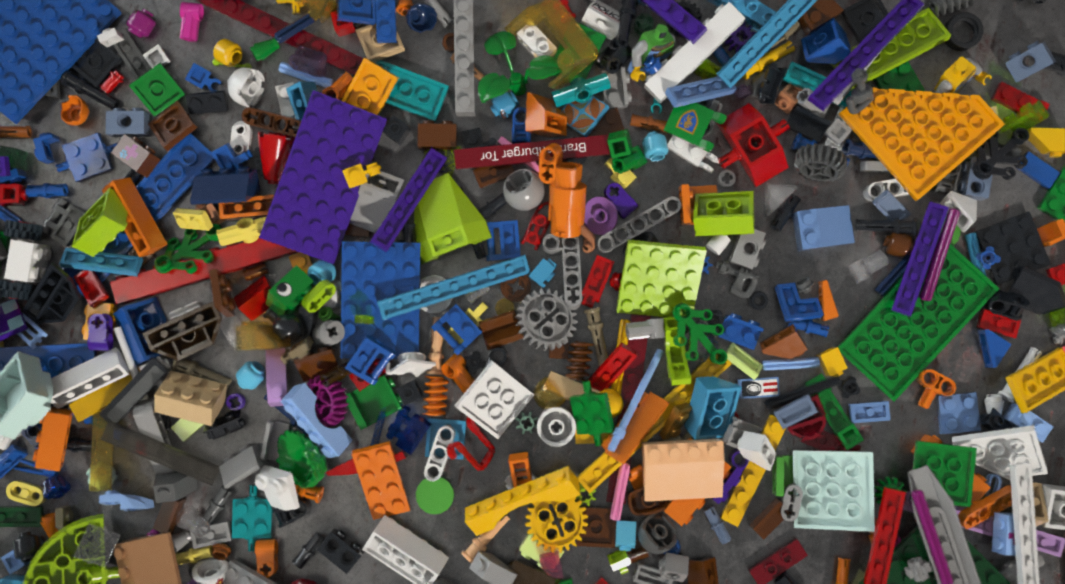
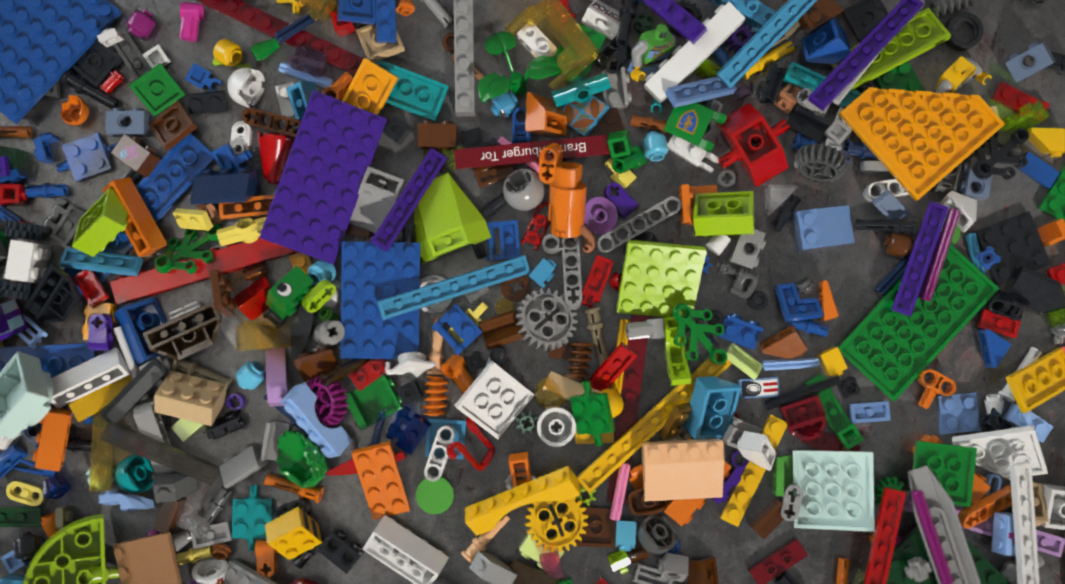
(96, 545): clear piece -> none
(134, 474): none -> teal cylinder
(278, 487): white slope -> none
(288, 327): black hair -> none
(293, 533): none -> yellow brick
(298, 350): dark tan plate -> none
(356, 175): yellow plate -> none
(364, 319): clear neon green tile -> none
(364, 358): blue plate -> none
(421, 17): dark blue hair -> none
(619, 431): light blue bar -> none
(642, 421): orange windscreen -> none
(652, 65): blue plate -> none
(717, 524): sand blue axle -> none
(795, 411): sand blue tile -> none
(861, 94): dark grey piece -> none
(864, 268): clear piece -> none

